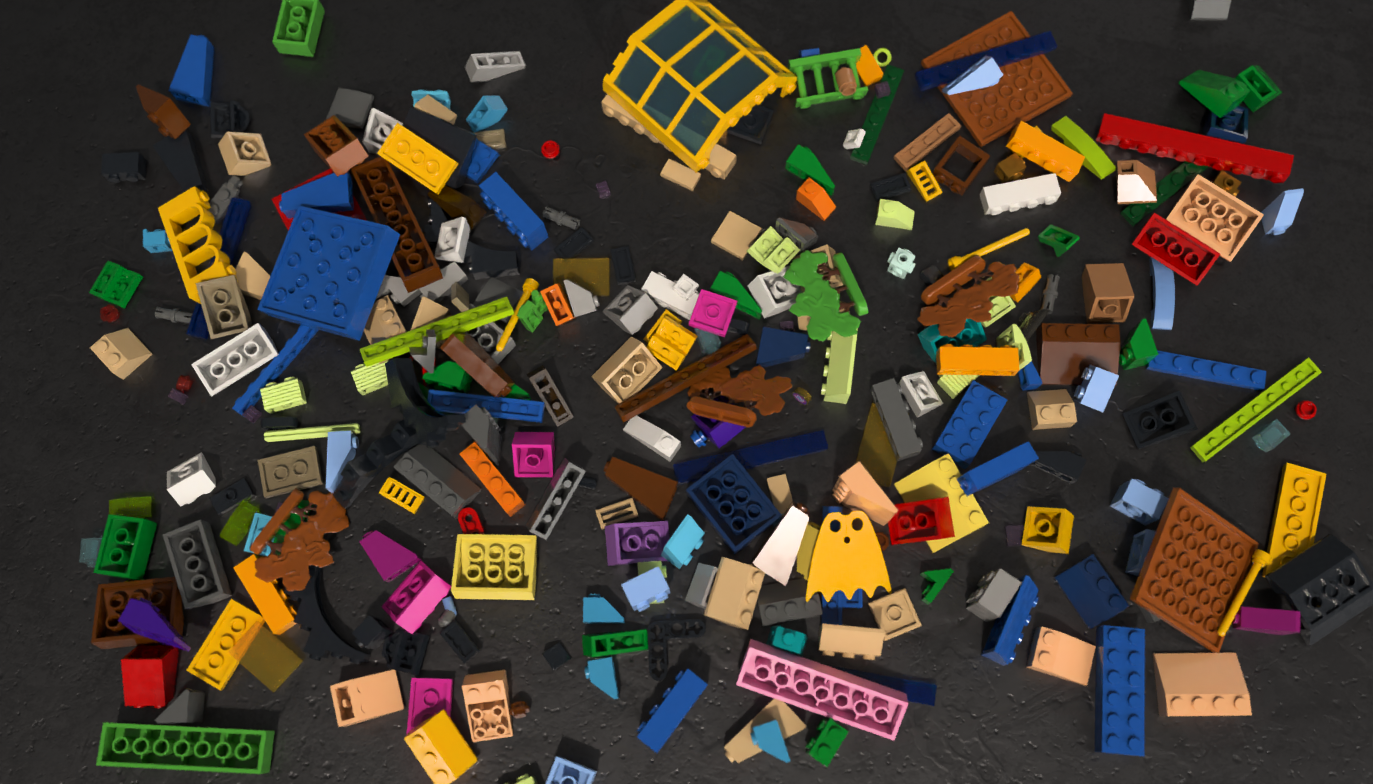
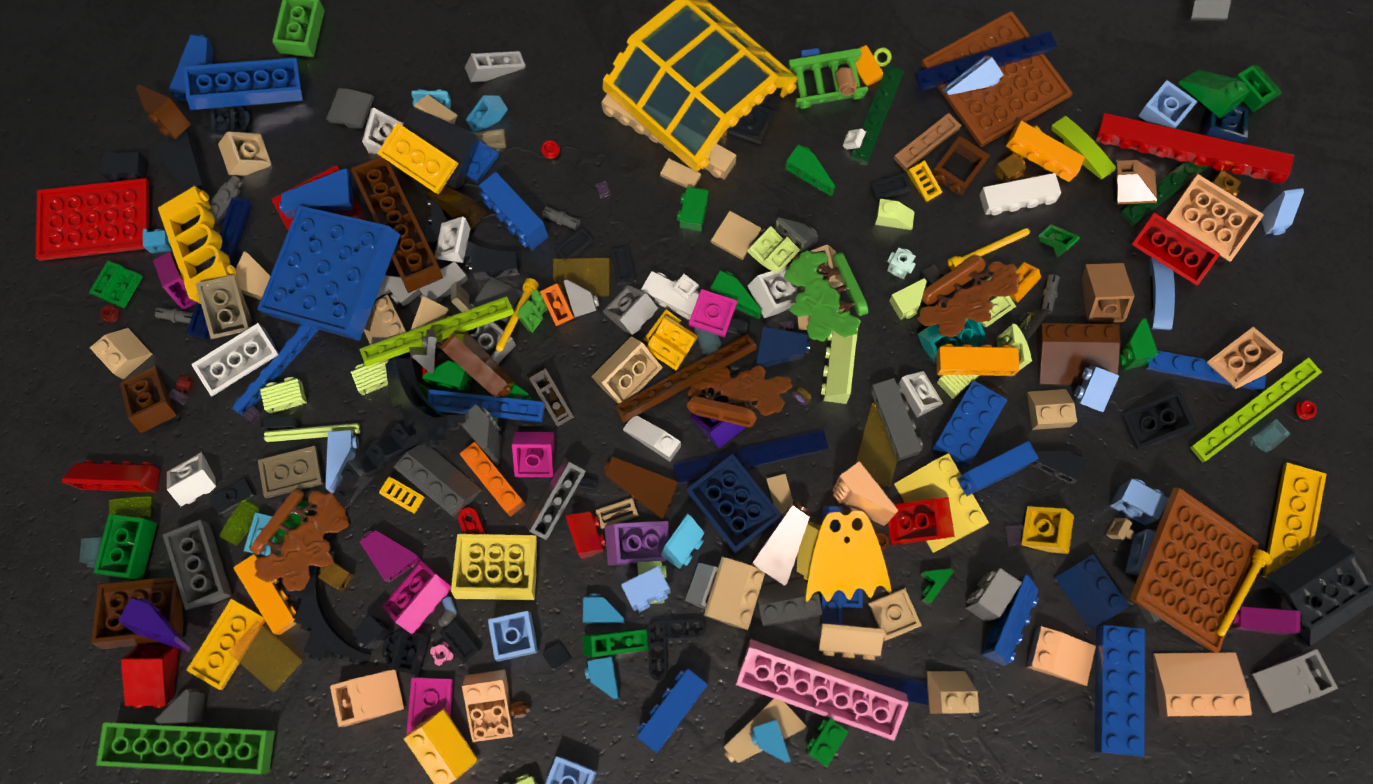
(91, 219): none -> red plate
(113, 476): none -> red slope
(147, 400): none -> reddish brown slope
(172, 280): none -> magenta slope
(242, 83): none -> blue brick
(336, 145): dark orange brick -> none
(336, 576): none -> pearl gold brick
(435, 651): none -> bright pink plate
(513, 636): none -> light blue brick
(585, 534): none -> red slope
(693, 208): none -> green brick
(699, 438): blue plate -> none
(787, 640): teal torso -> none
(815, 199): orange slope -> none
(882, 89): clear purple piece -> none
(908, 299): none -> yellowish green slope
(951, 693): none -> tan slope
(1029, 377): blue slope -> none
(1120, 529): none -> tan tile
(1168, 106): none -> light blue brick
(1246, 358): none -> light nougat slope
(1294, 680): none -> light grey slope

